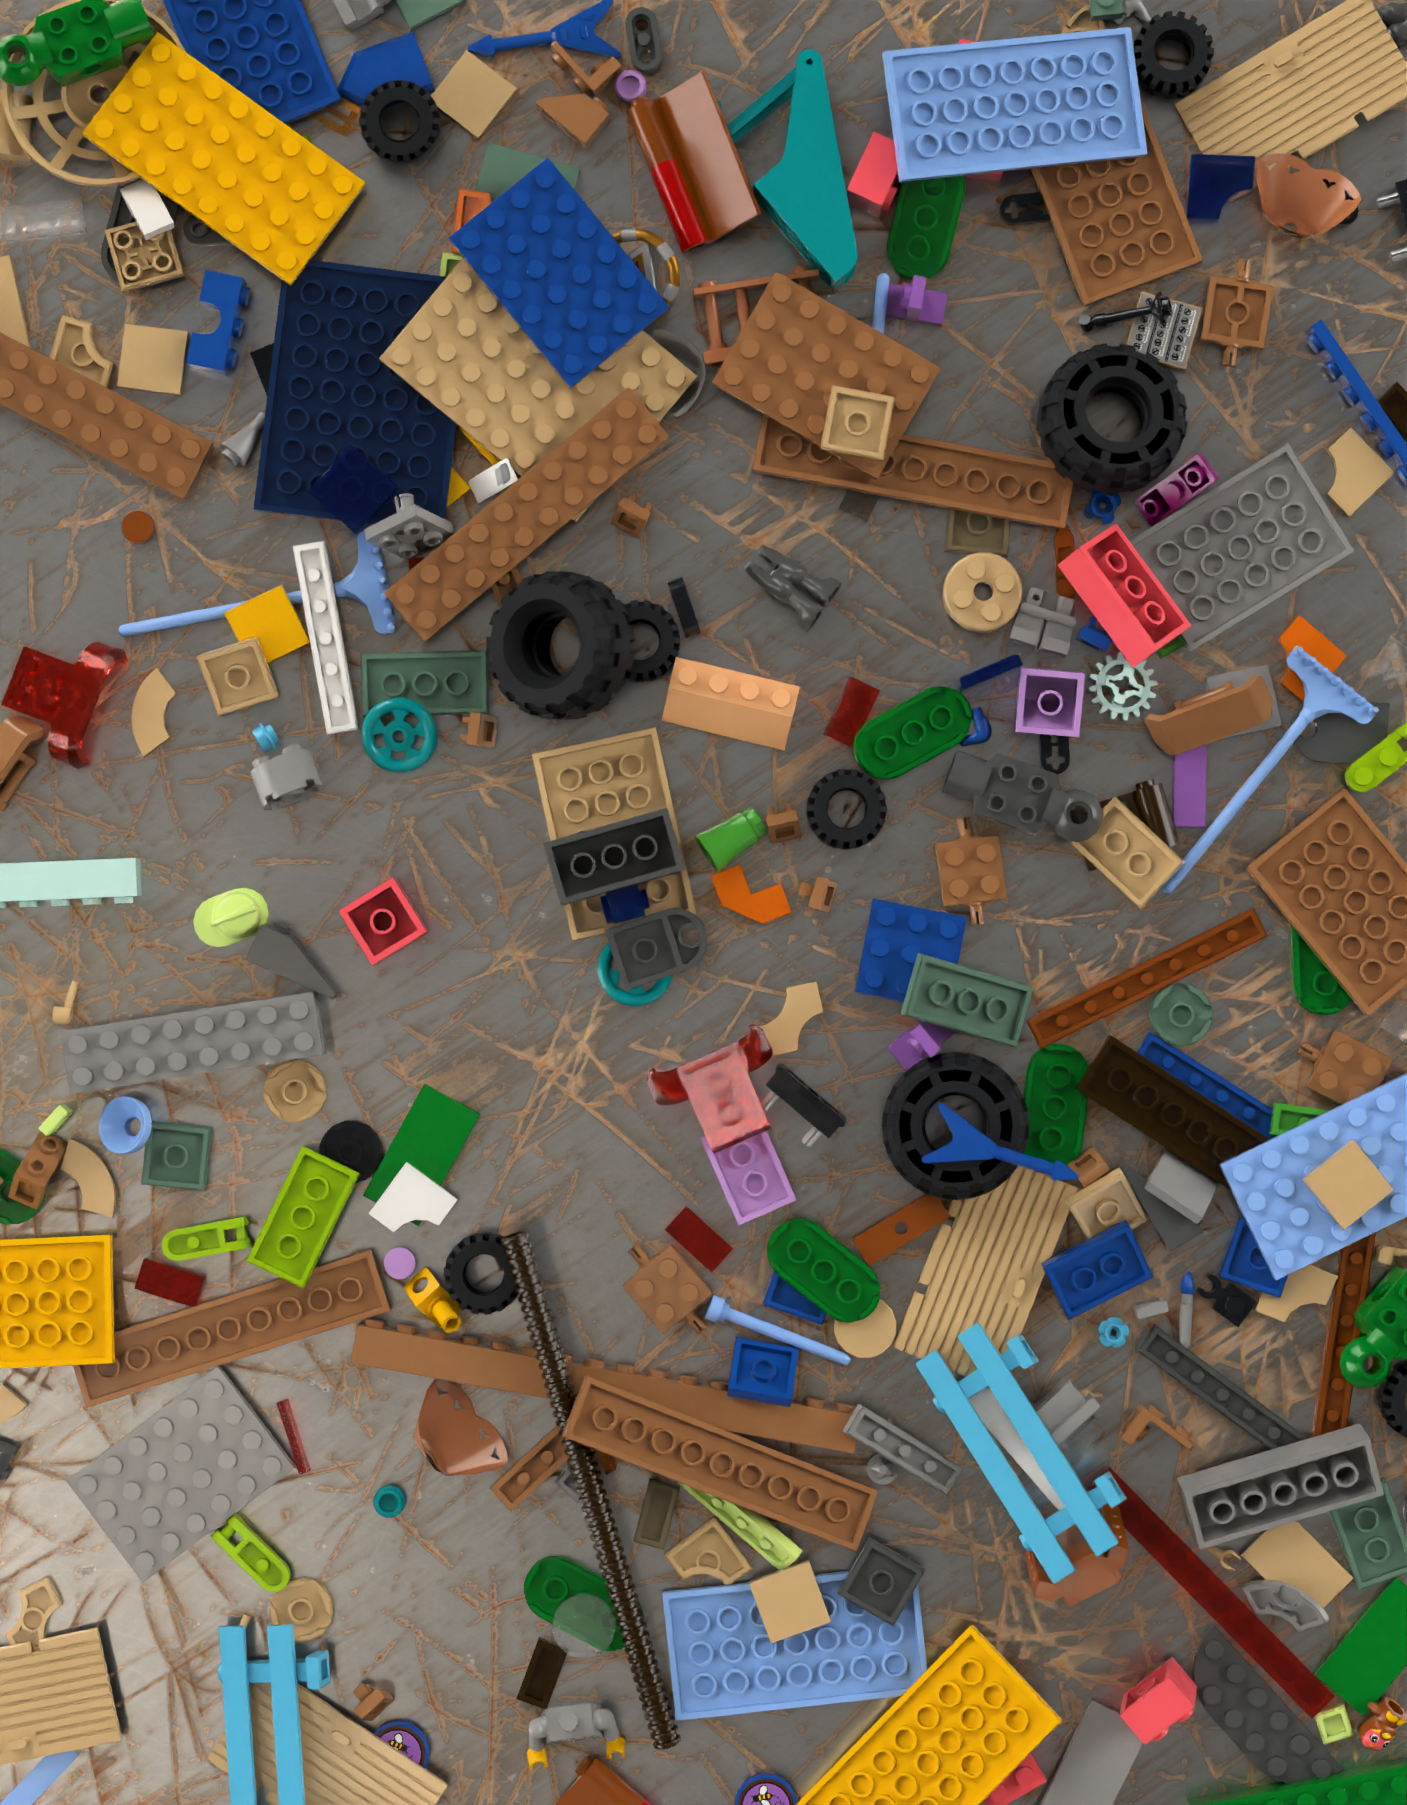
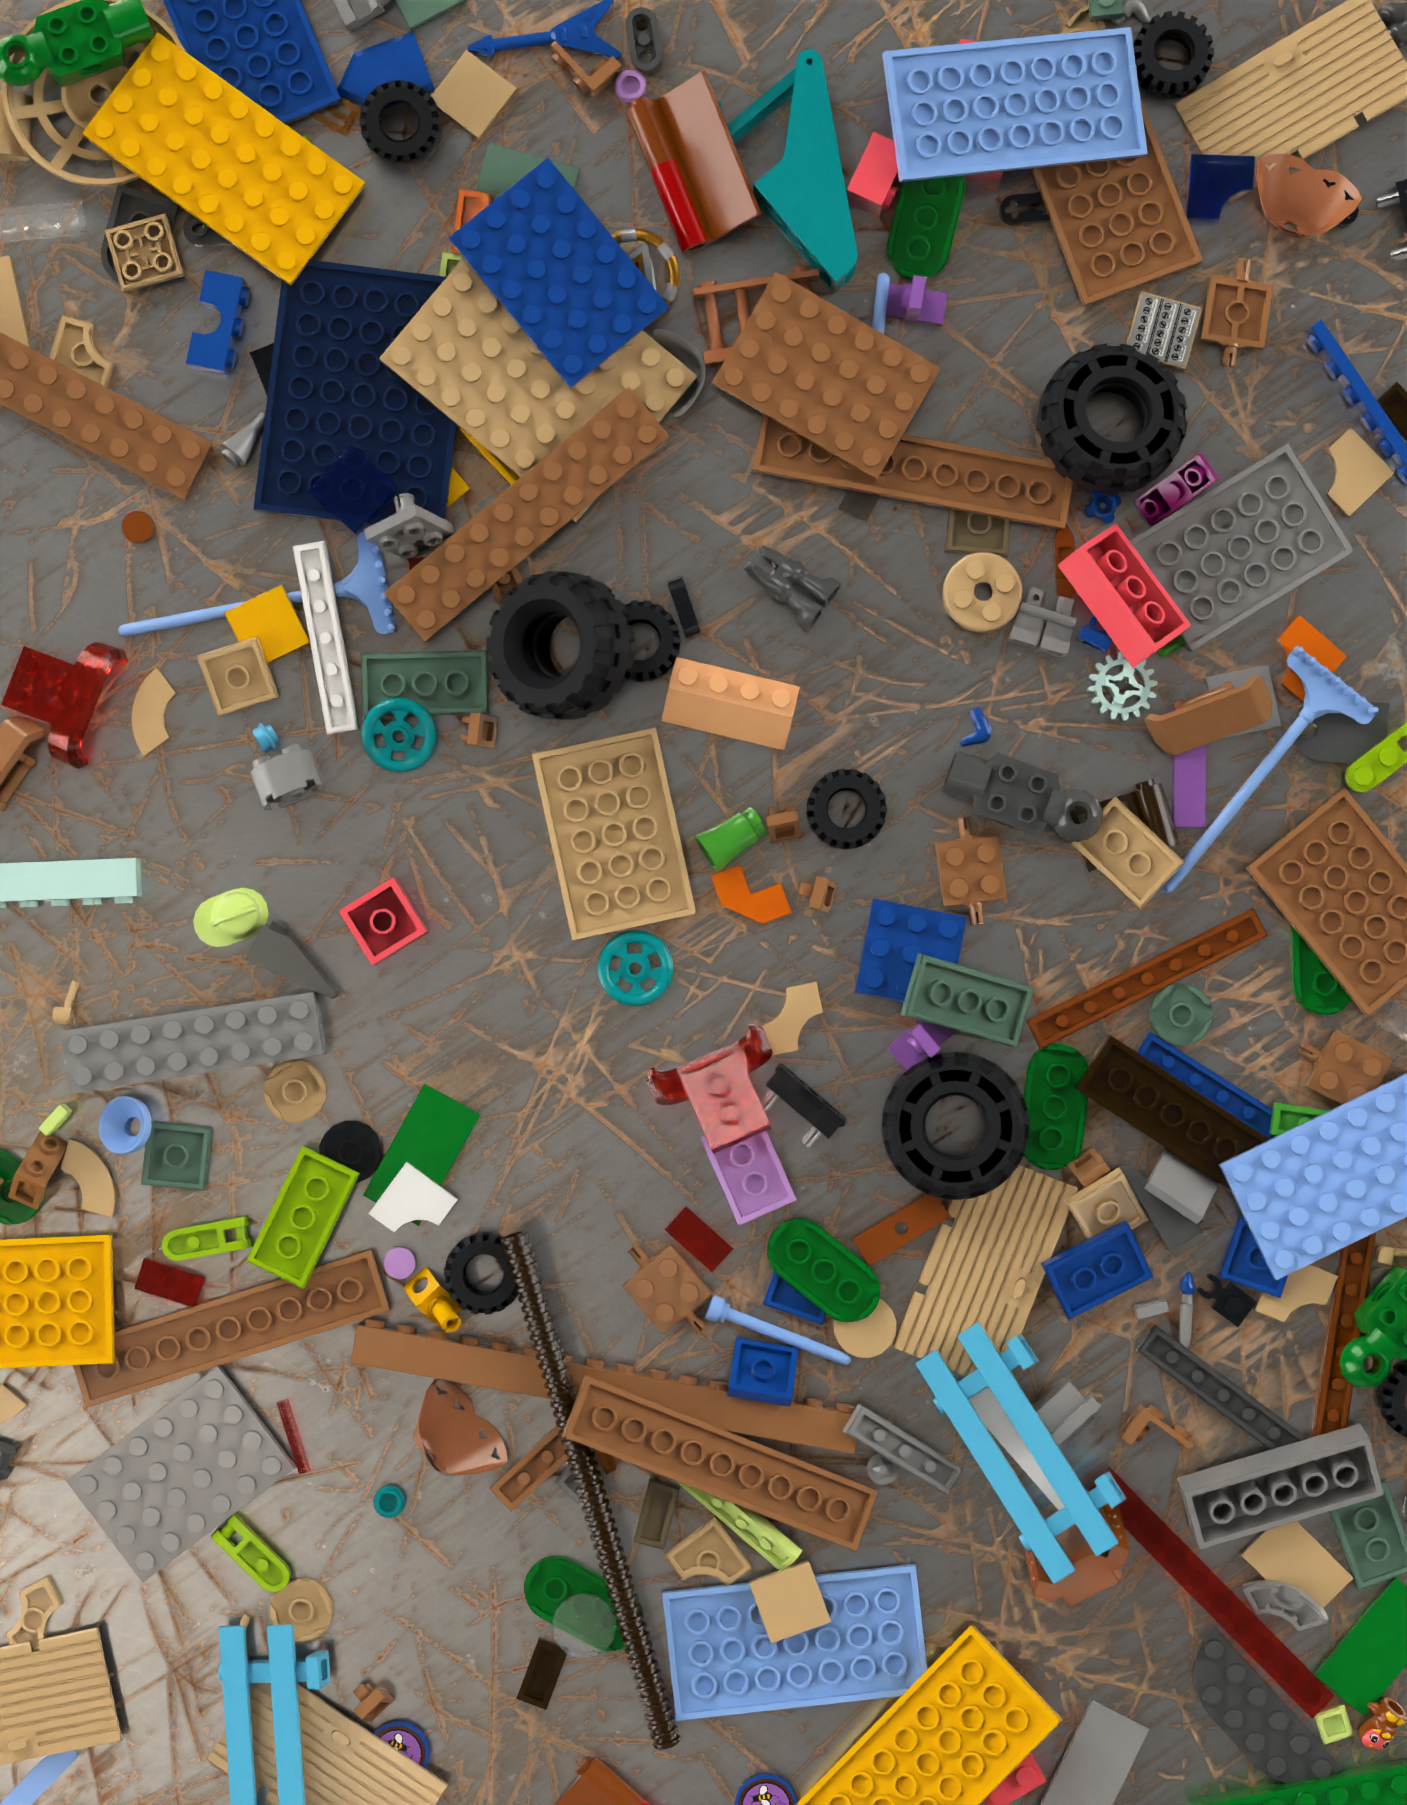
(147, 208): white slope -> none
(153, 359): tan tile -> none
(492, 480): white sticker -> none
(571, 1725): light grey torso -> none
(576, 116): medium nougat slope -> none
(614, 856): dark grey brick -> none
(624, 904): clear blue brick -> none
(631, 516): medium nougat tile -> none
(654, 947): dark grey tile -> none
(851, 711): clear red plate -> none
(857, 423): tan tile -> none
(881, 1581): dark grey tile -> none
(912, 732): green tile -> none
(972, 1144): blue piece -> none
(988, 673): clear blue tile -> none
(1045, 751): black beam -> none
(1049, 701): lavender slope -> none
(1105, 1328): medium azure plate -> none
(1159, 308): black piece -> none
(1159, 1701): coral brick -> none
(1224, 1556): tan hand -> none
(1348, 1184): tan tile -> none

